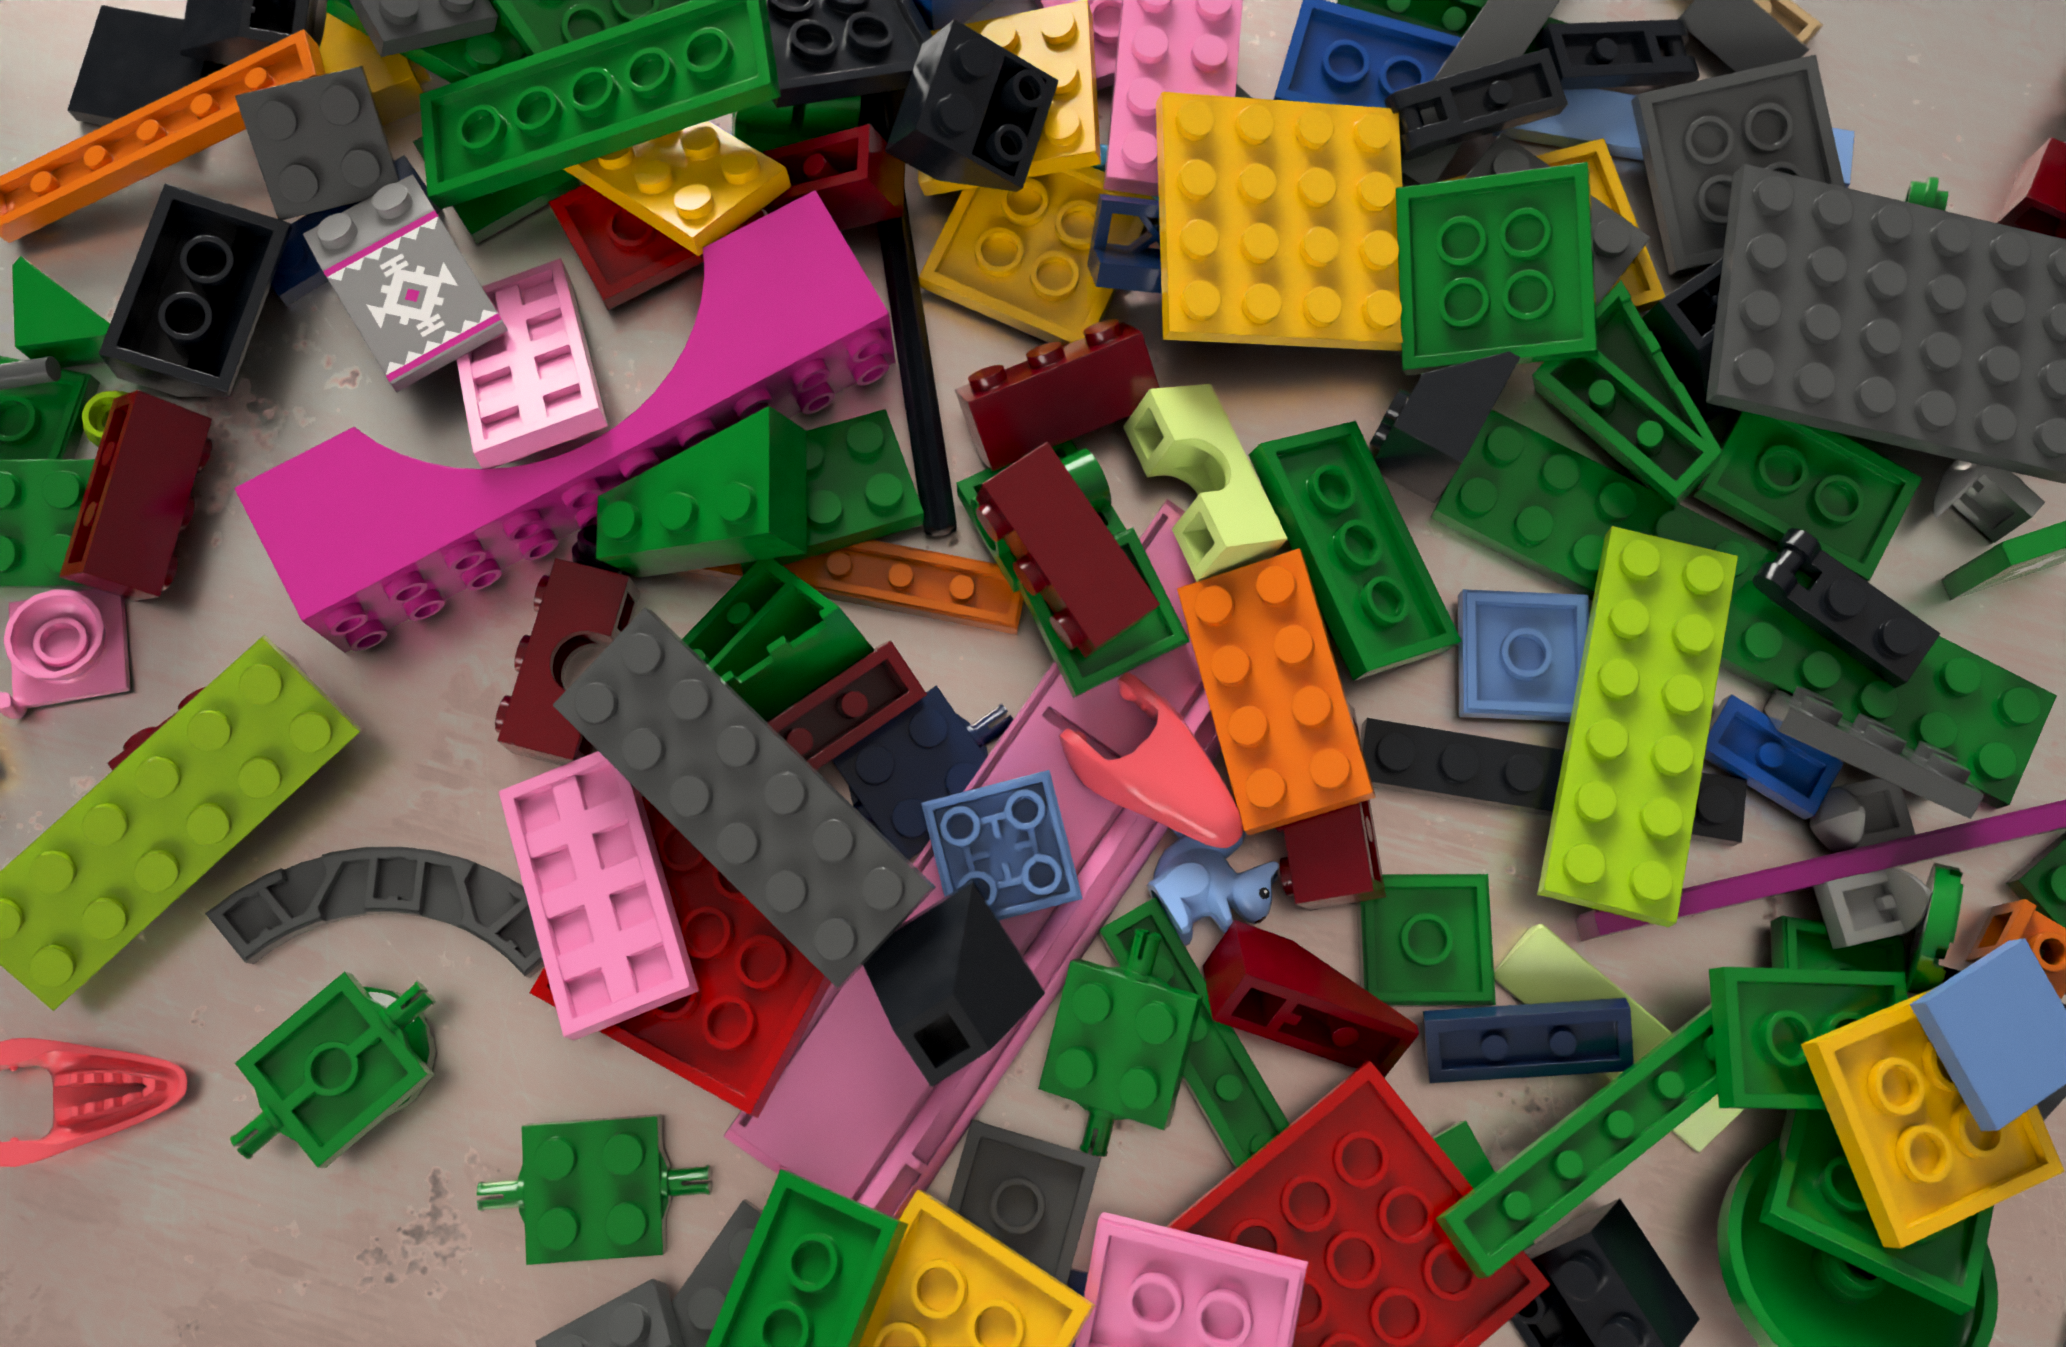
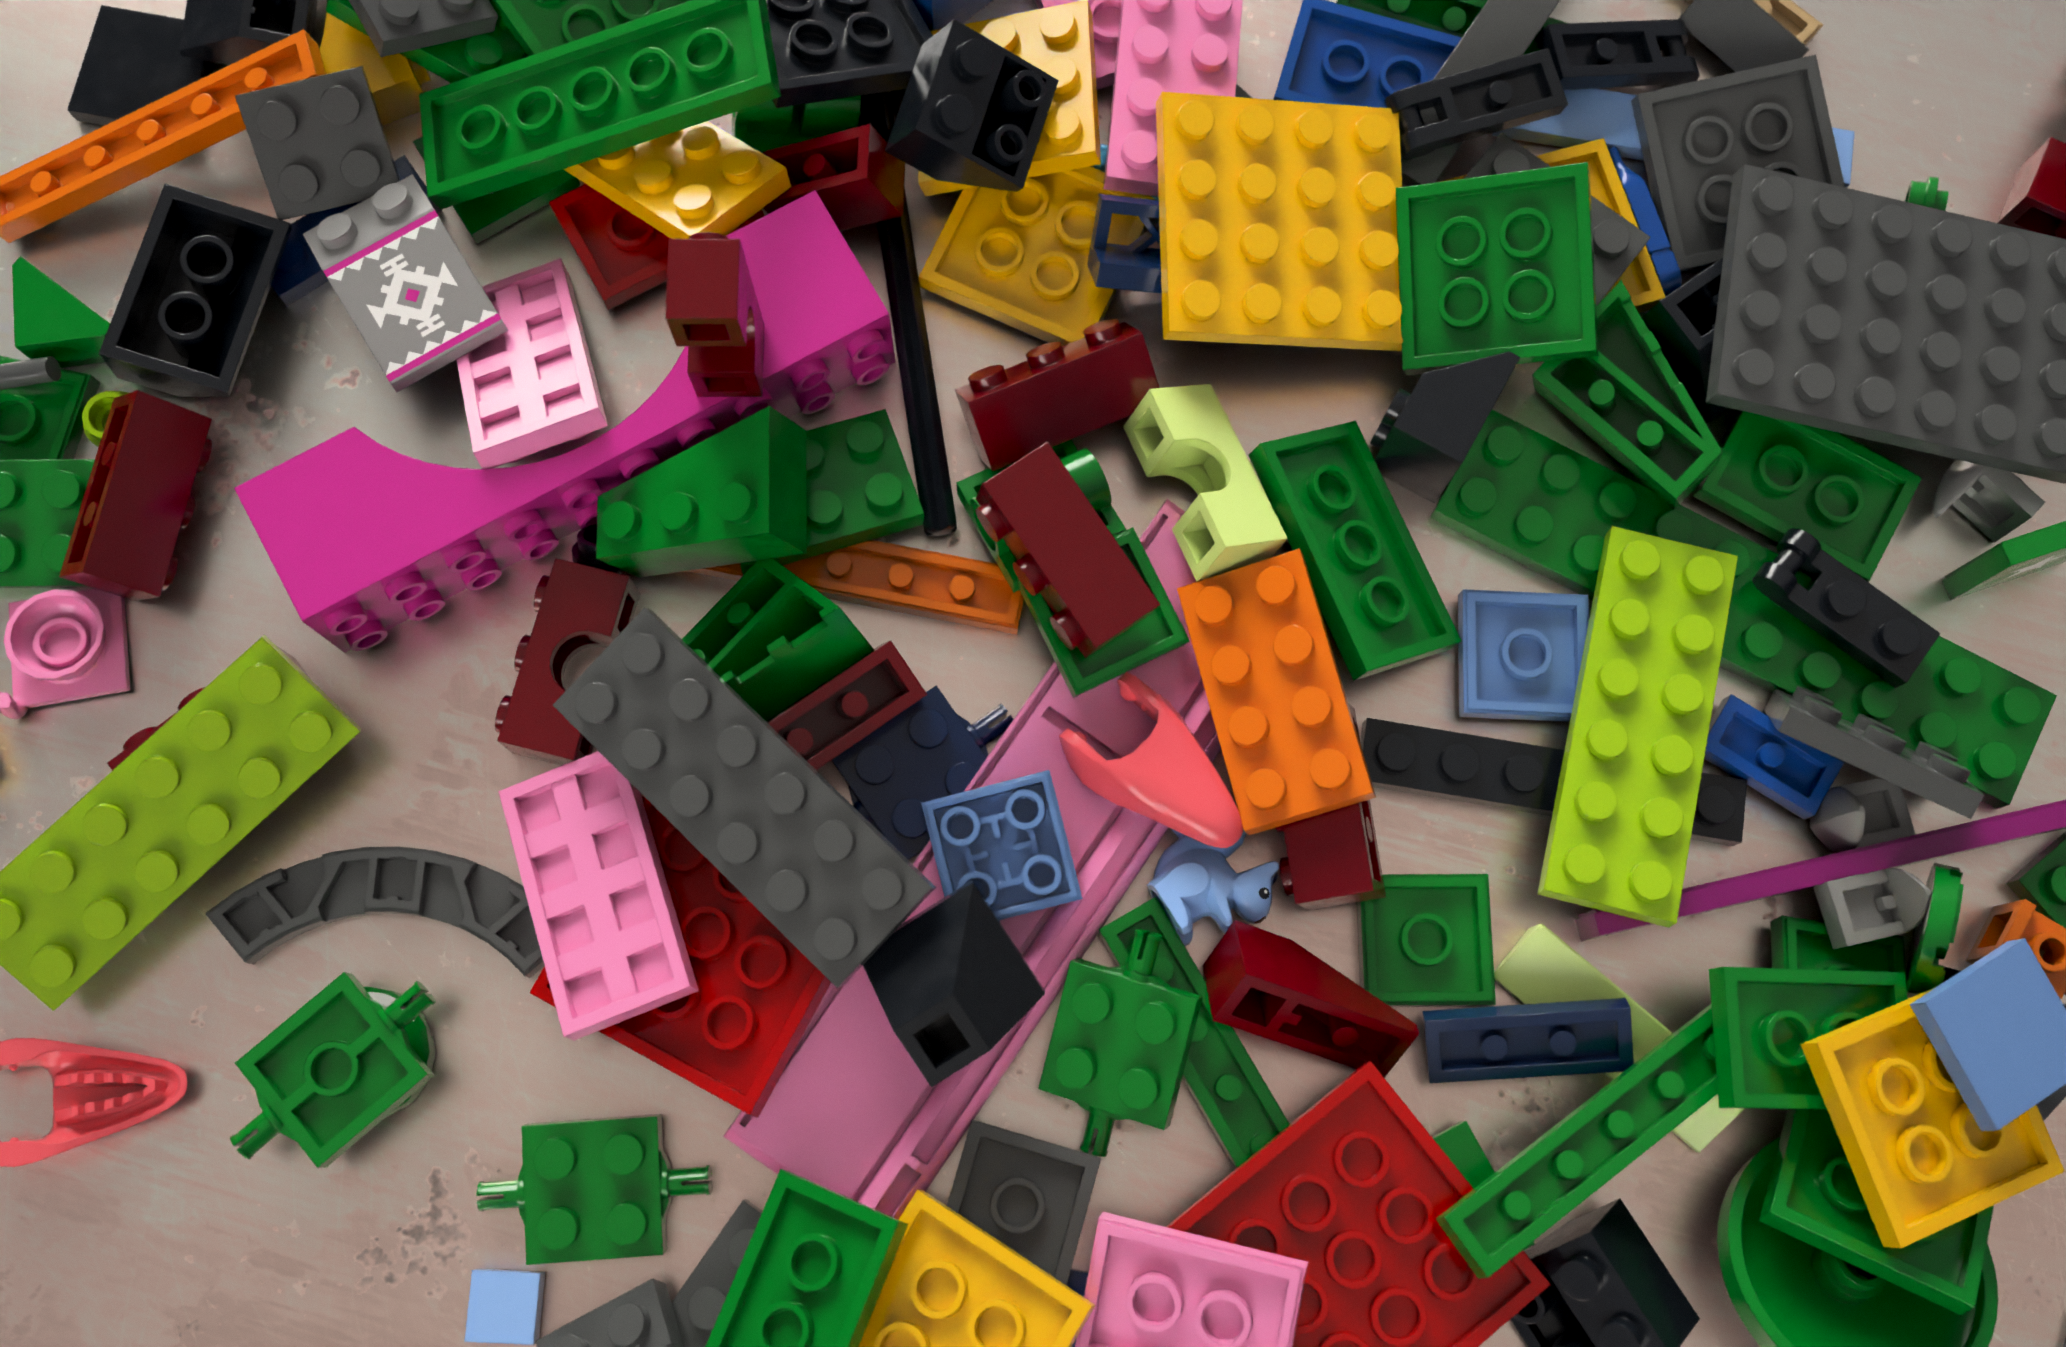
(505, 1306): none -> light blue tile
(715, 315): none -> dark red arch
(1650, 223): none -> blue piece

